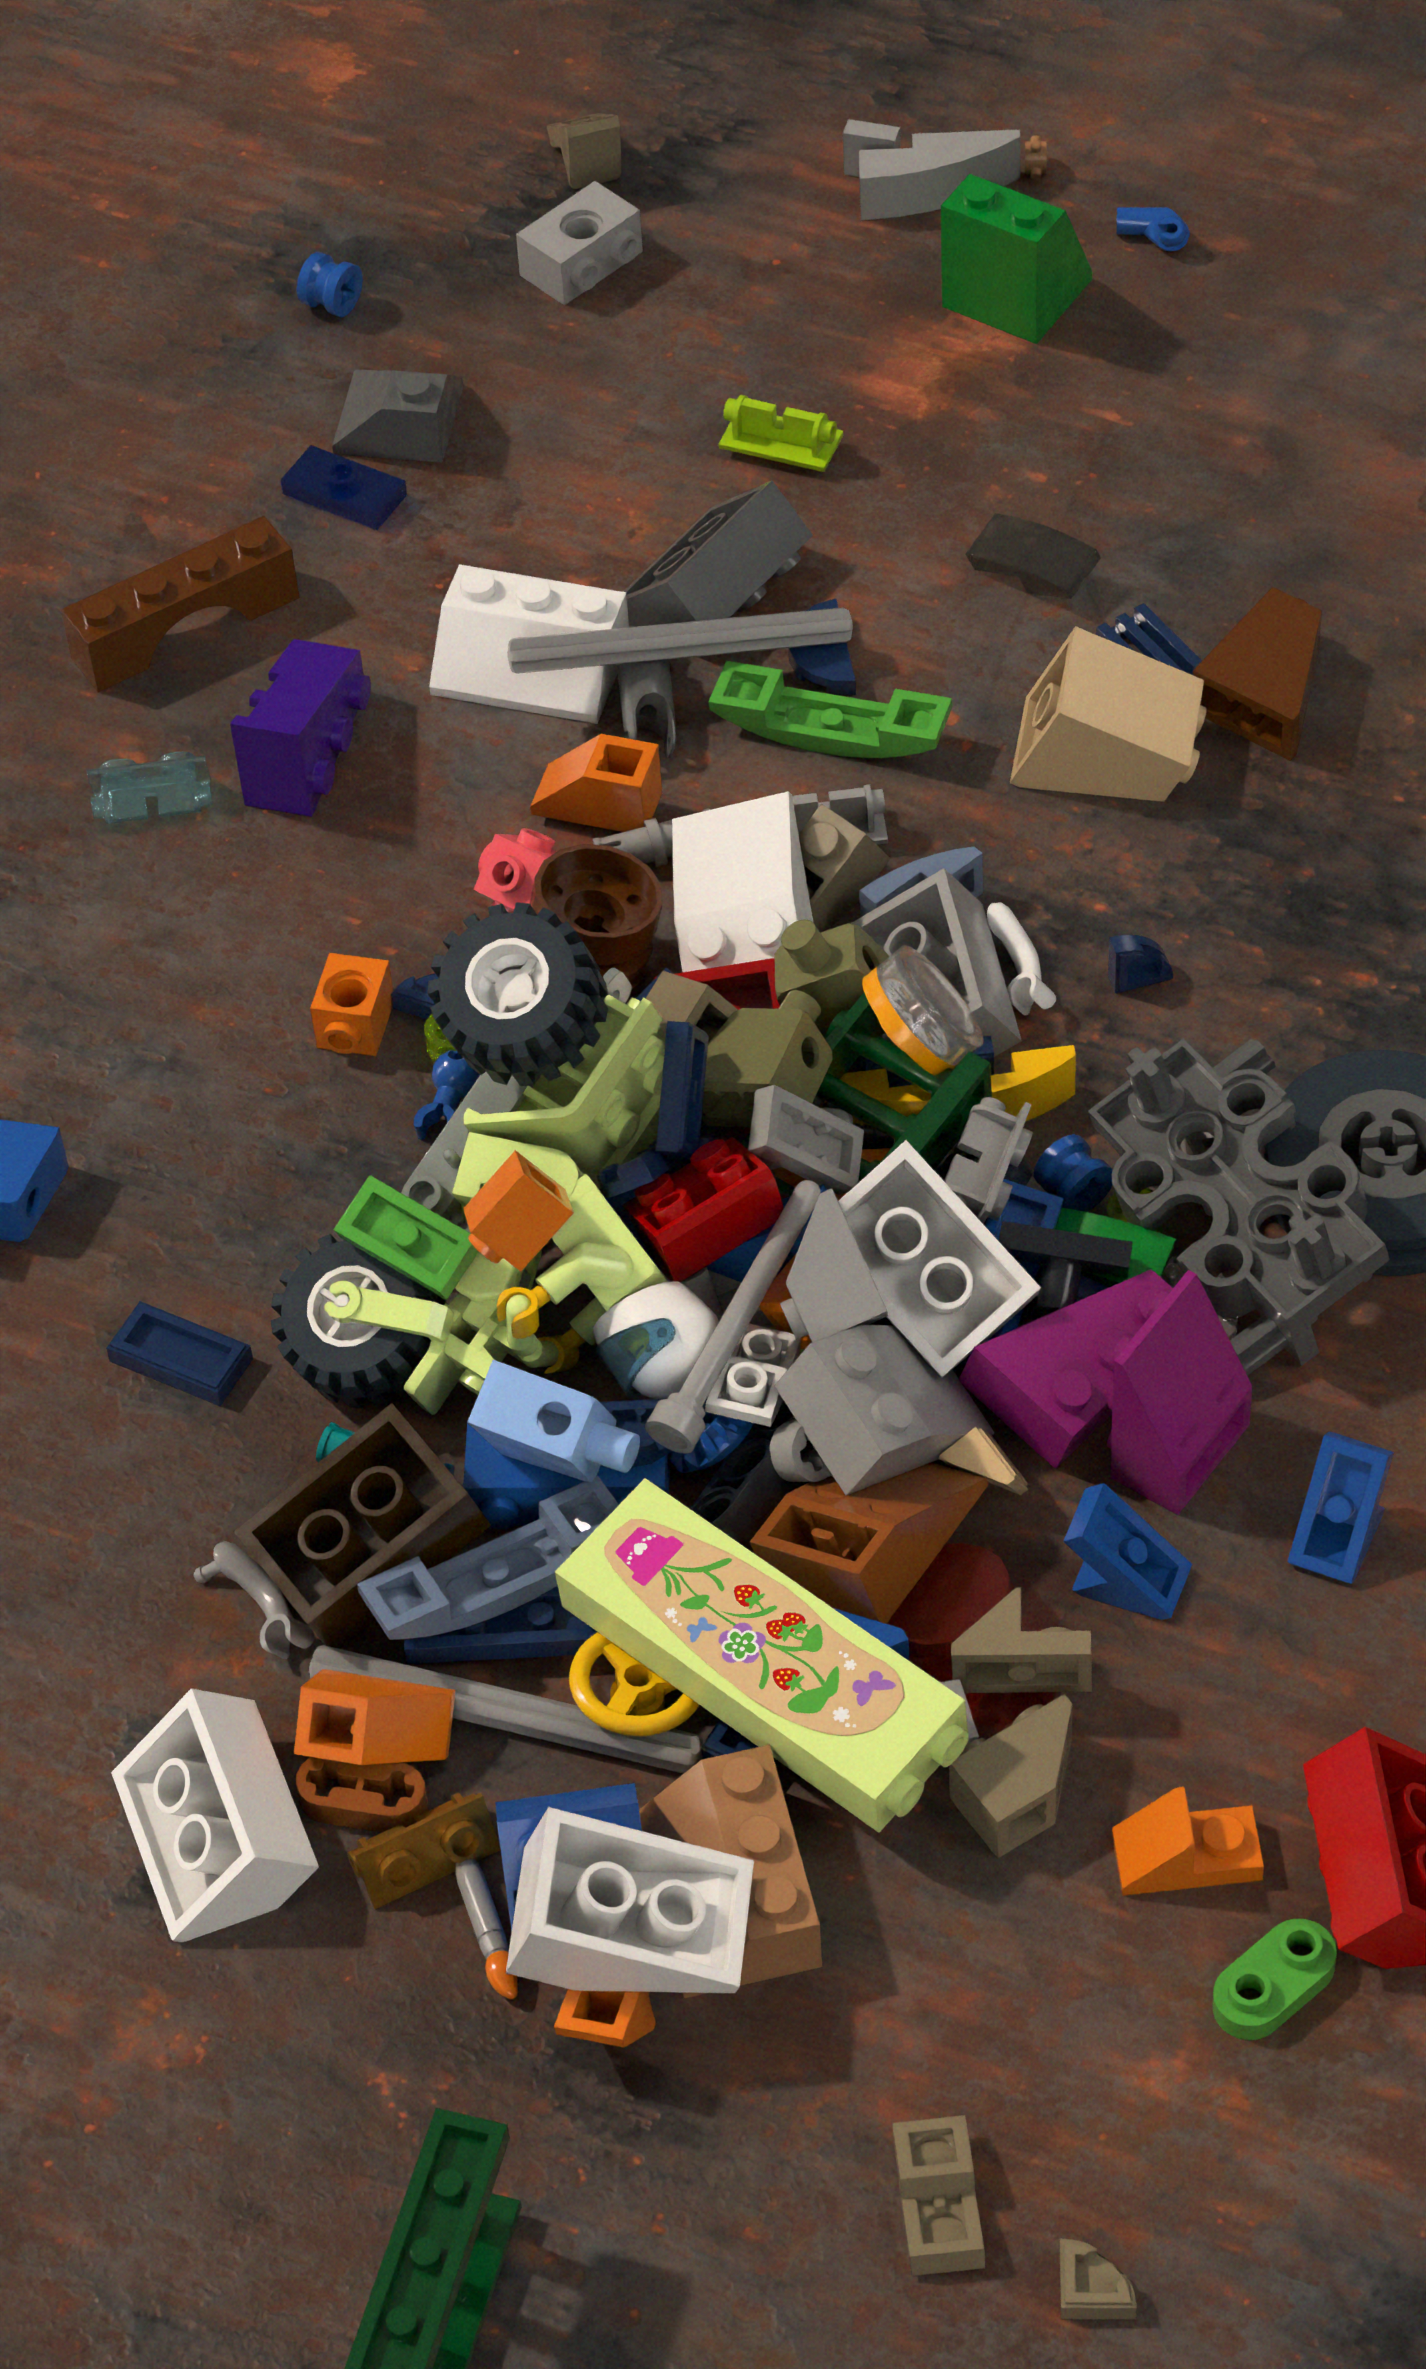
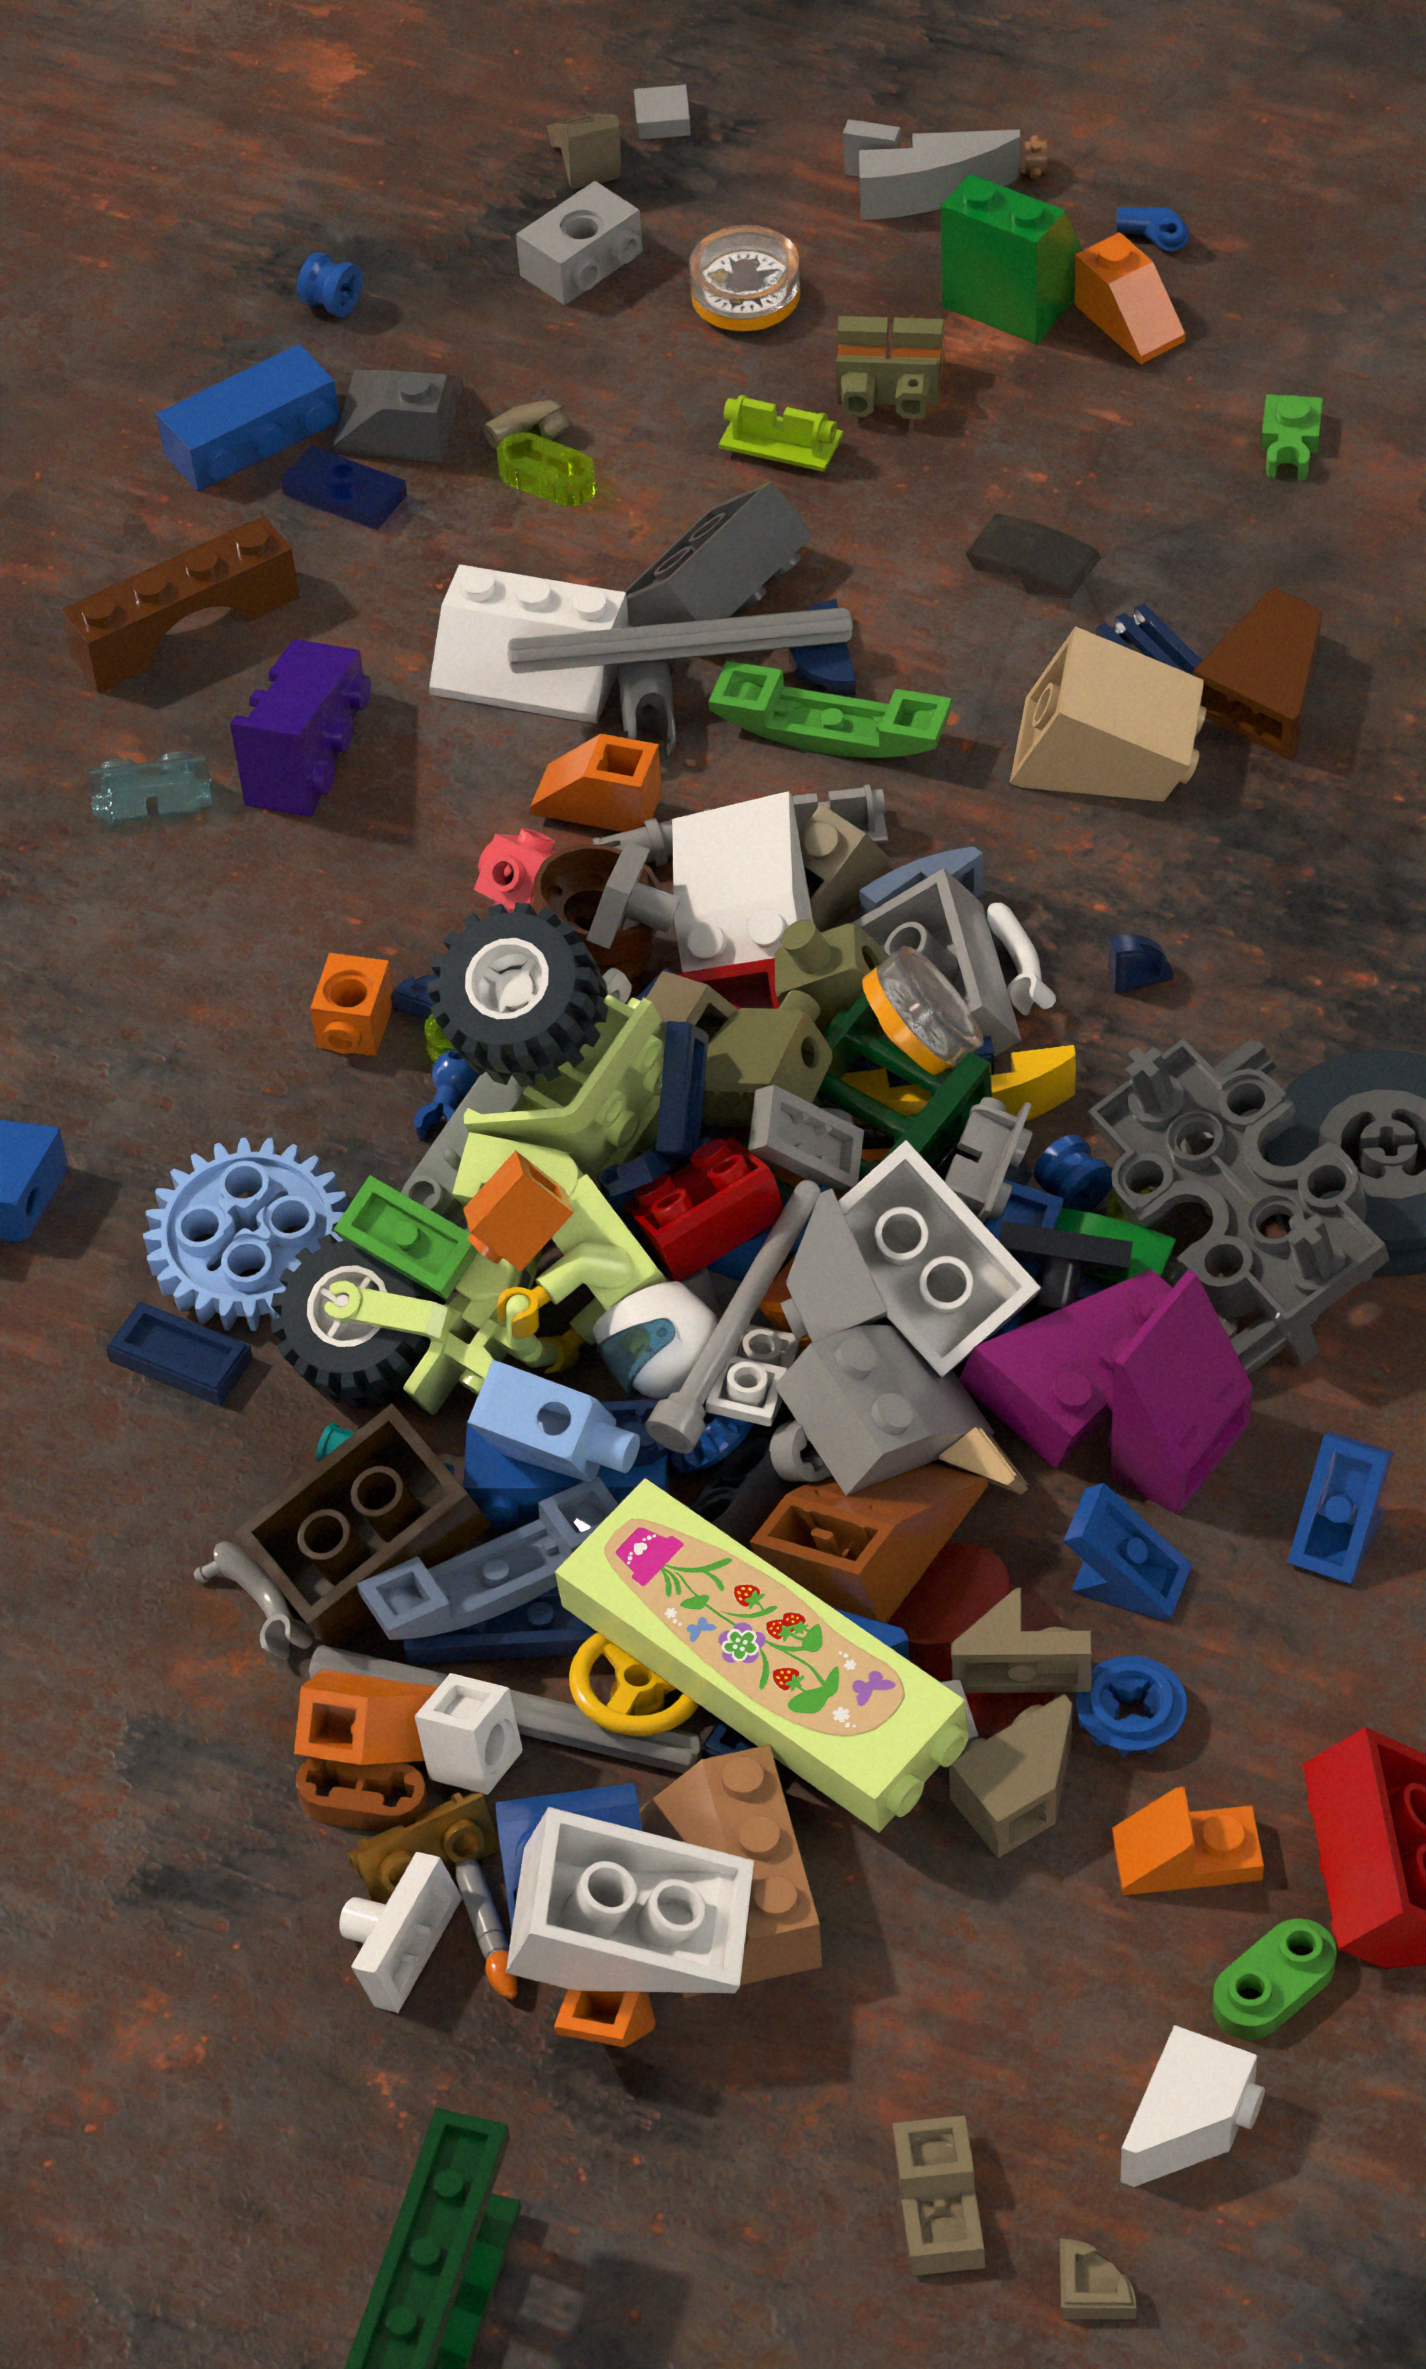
(213, 1815): white slope -> none
(244, 1230): none -> light blue gear
(248, 417): none -> blue brick
(402, 1932): none -> white tile
(468, 1733): none -> white brick
(525, 417): none -> dark tan arm
(546, 469): none -> clear neon green beam
(630, 899): none -> light grey tile
(662, 112): none -> light grey tile
(744, 278): none -> clear piece
(869, 375): none -> olive hips
(1126, 298): none -> orange slope
(1126, 1681): none -> blue gear
(1190, 2107): none -> white slope
(1290, 431): none -> bright green plate

